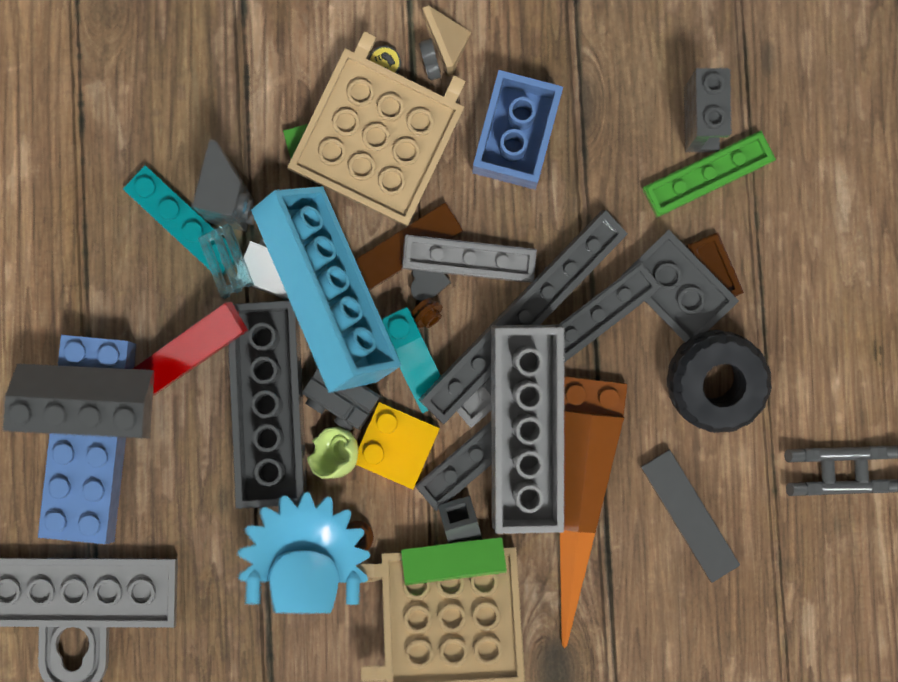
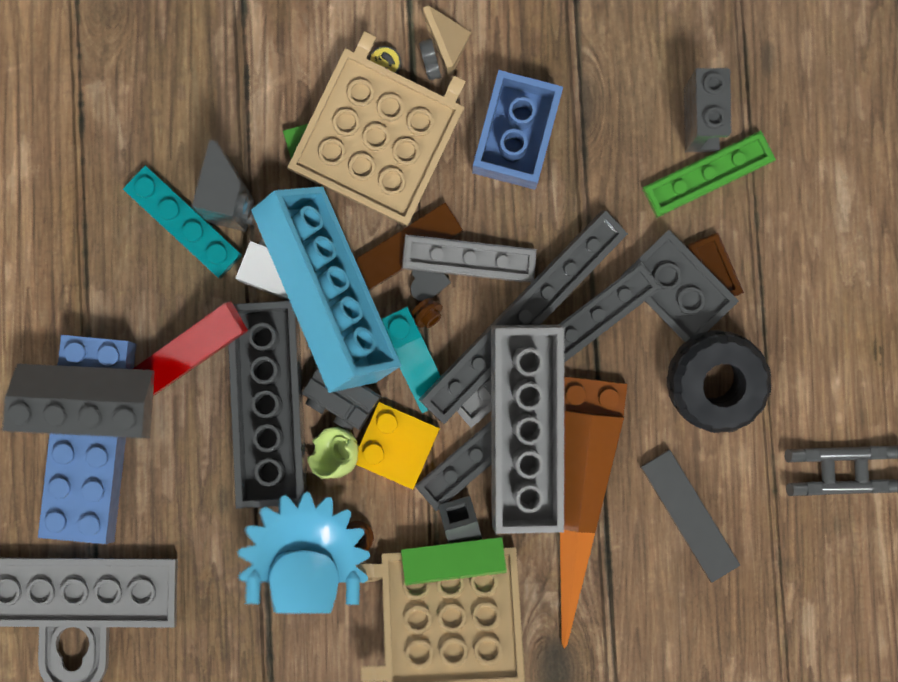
(236, 285): clear light blue tile -> none

